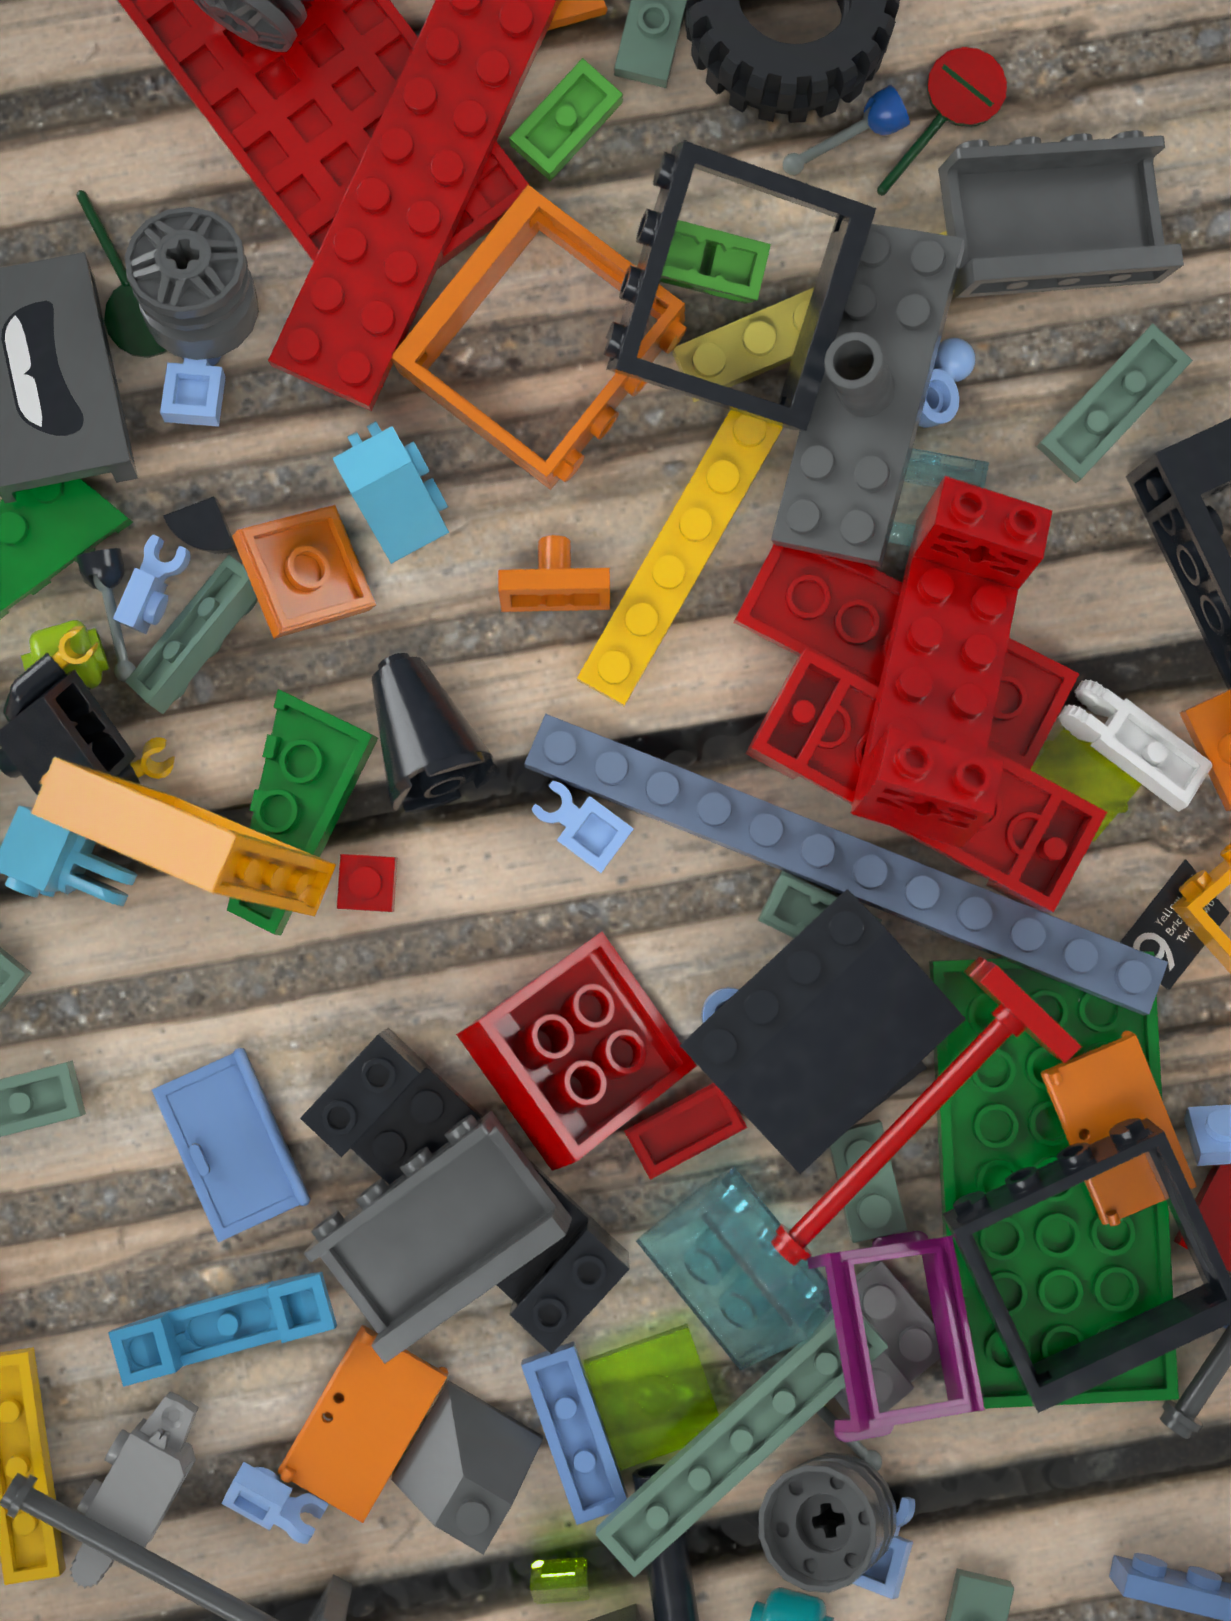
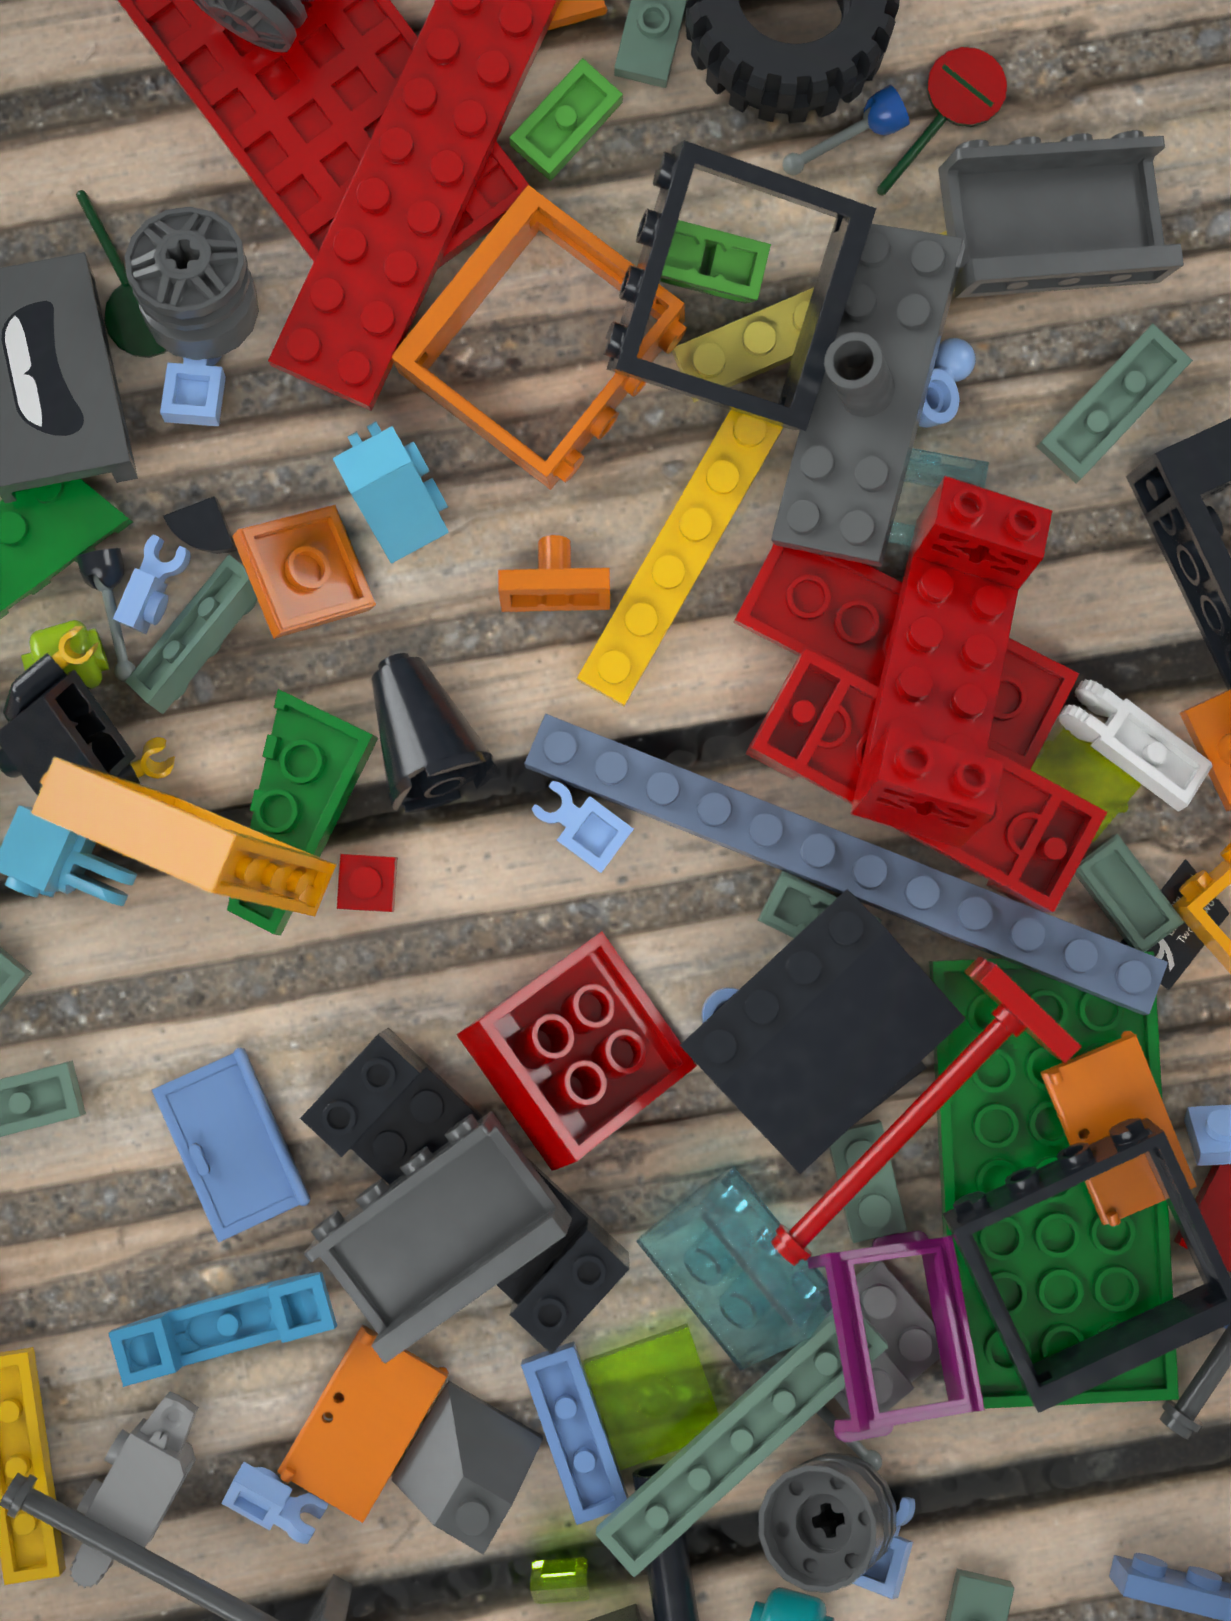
(684, 1130): red tile -> none
(1127, 894): none -> sand green tile

